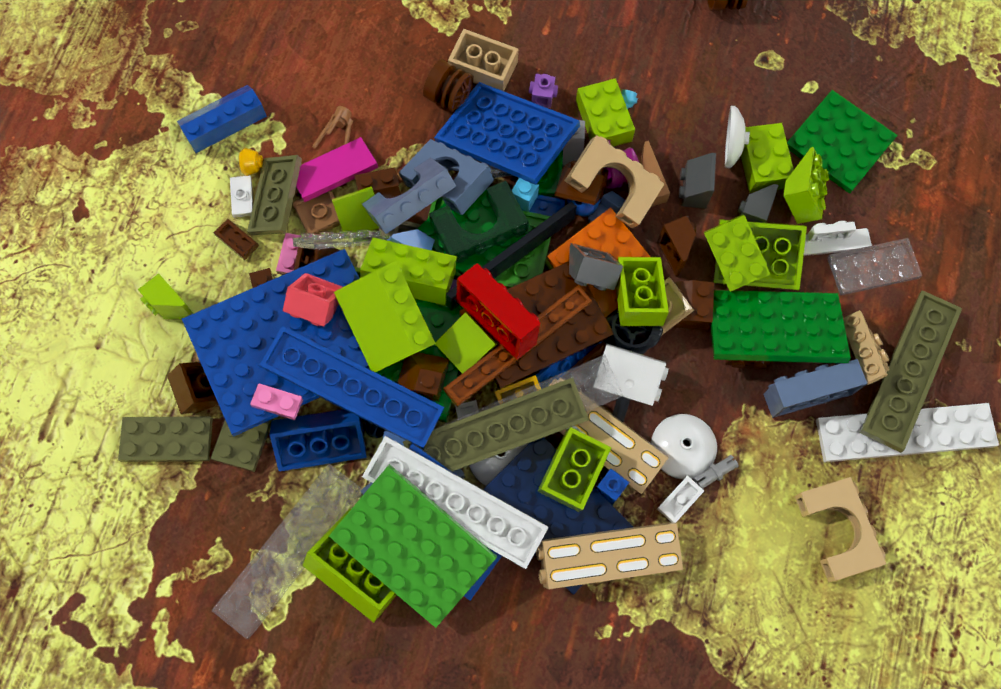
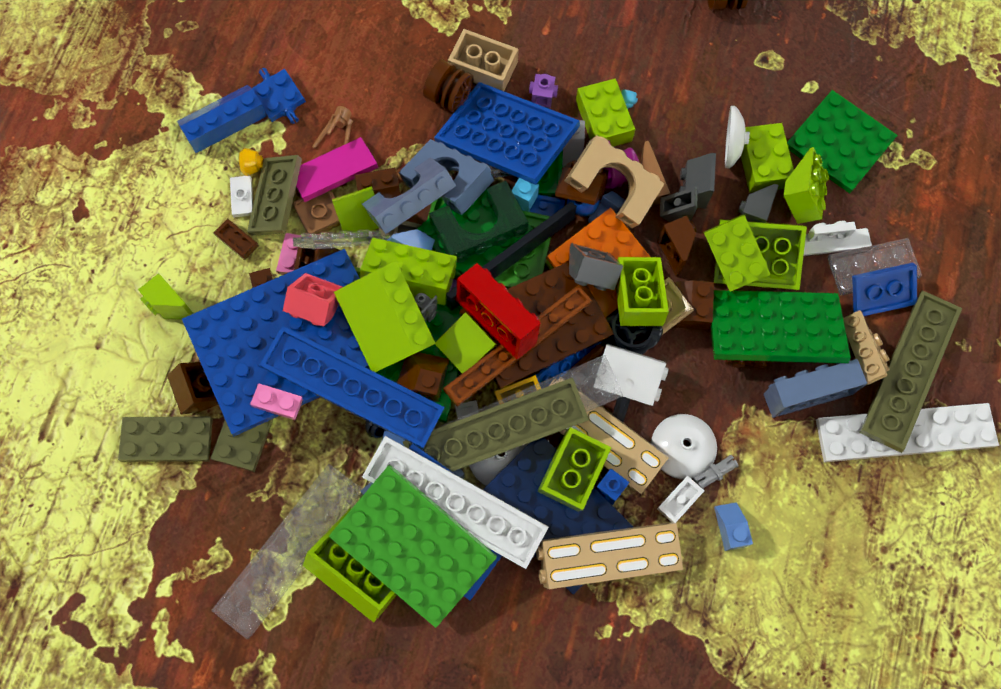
(278, 95): none -> blue plate
(317, 439): blue slope -> none
(427, 306): none -> dark grey hinge
(679, 205): none -> dark grey slope
(733, 527): none -> medium blue slope
(844, 498): tan arch -> none
(885, 289): none -> blue plate

